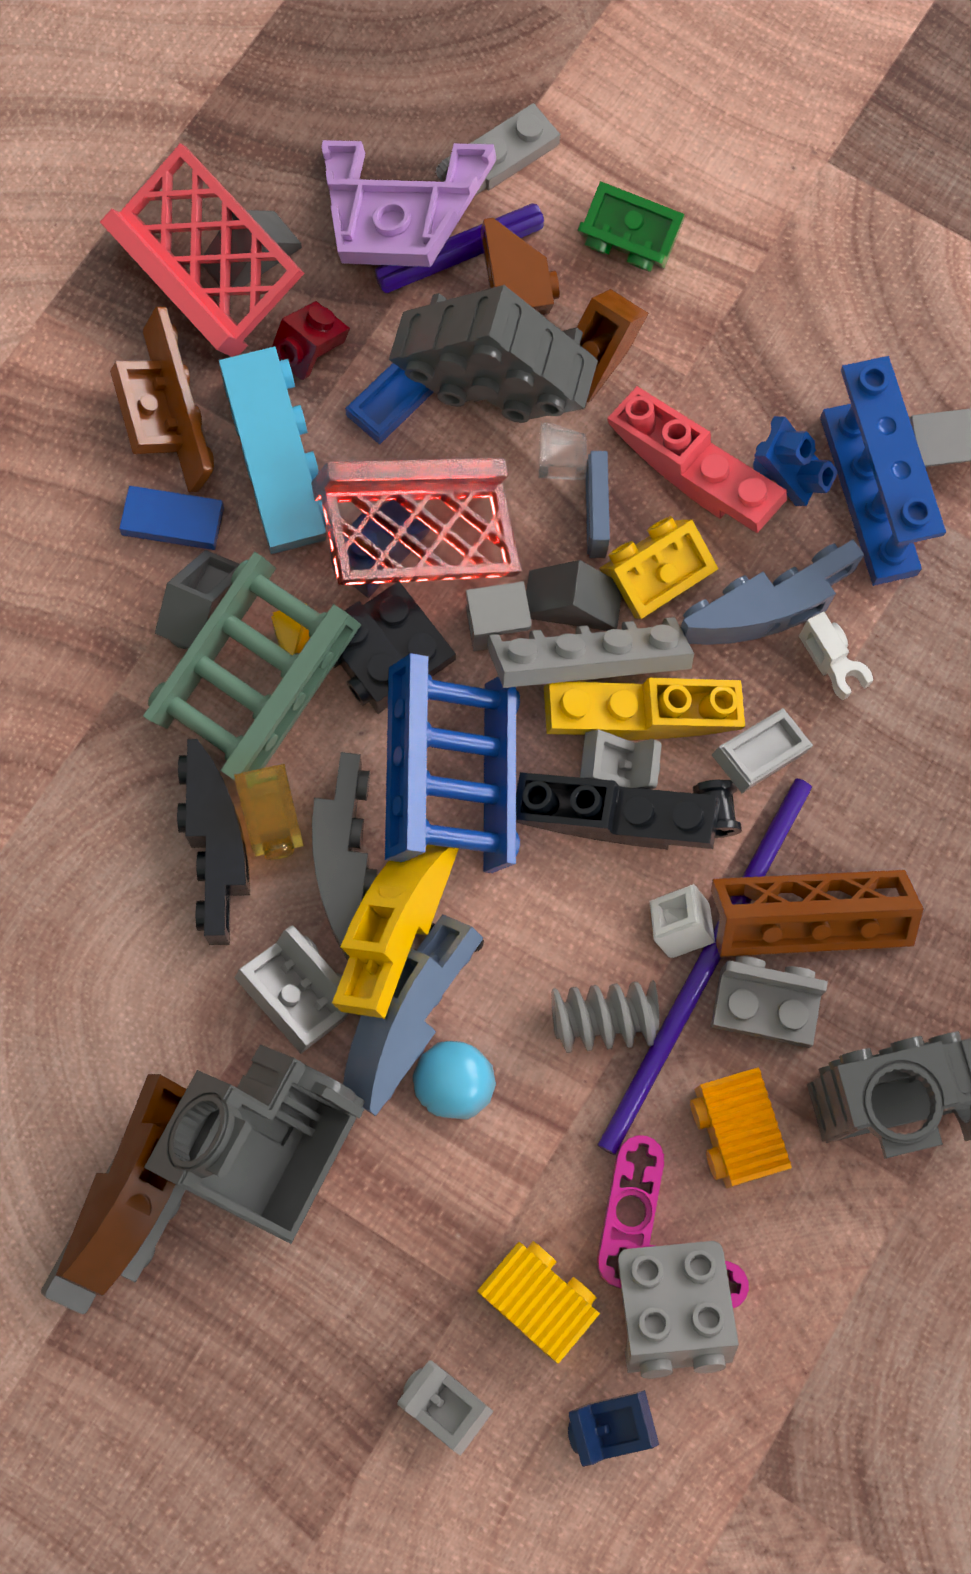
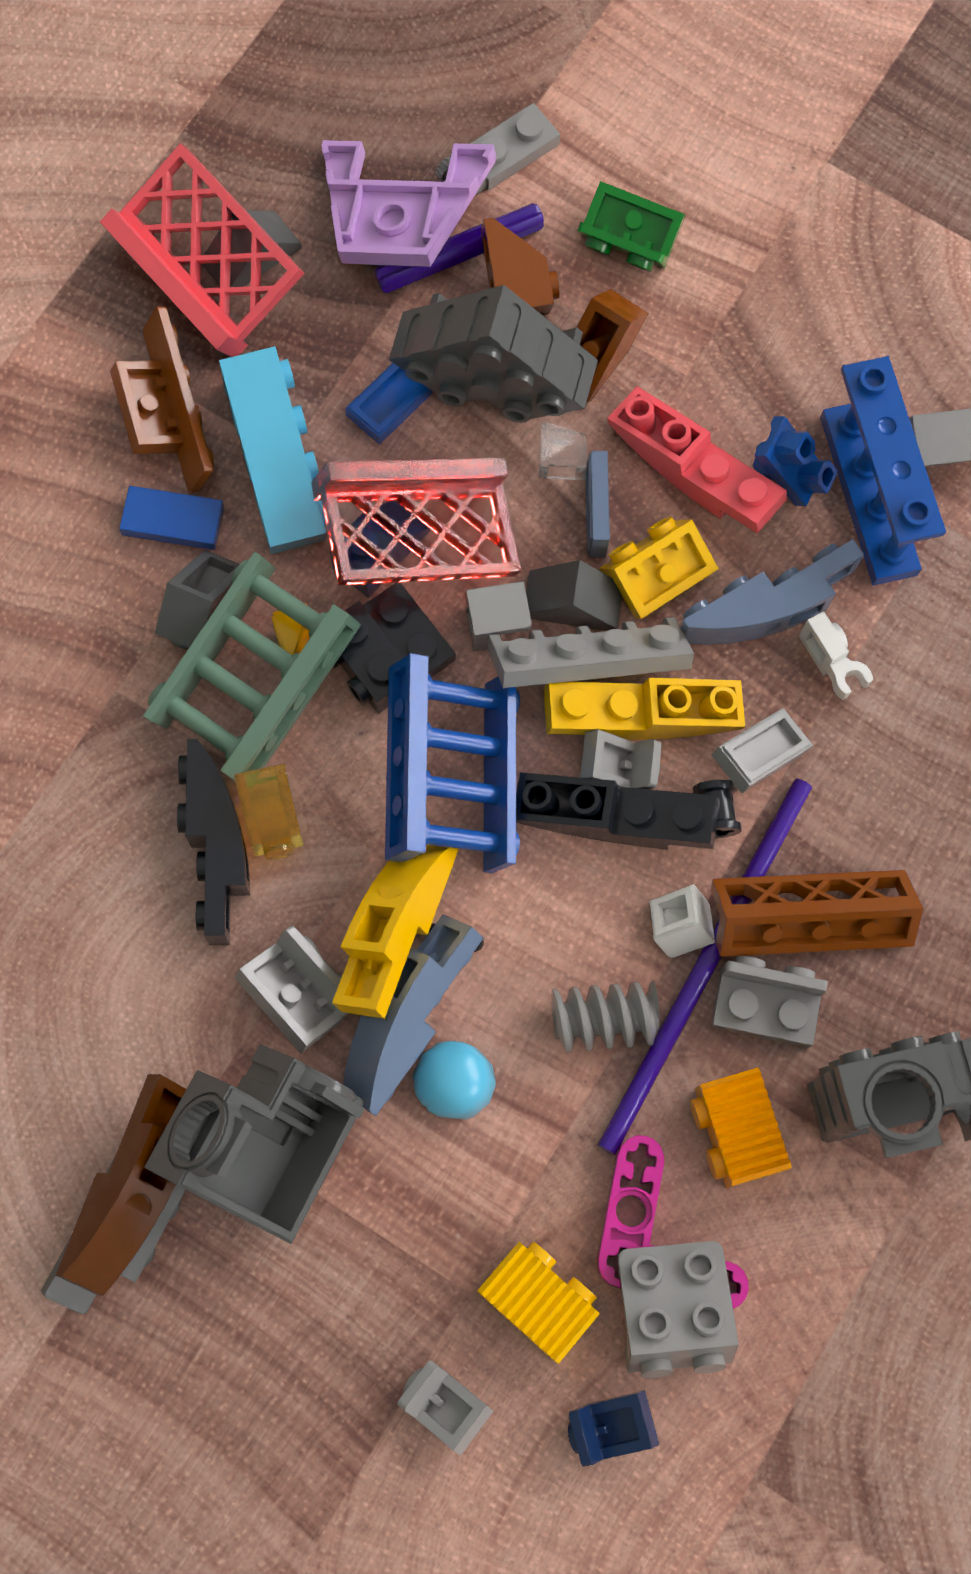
(308, 335): dark red bracket -> none
(341, 873): dark grey slope -> none

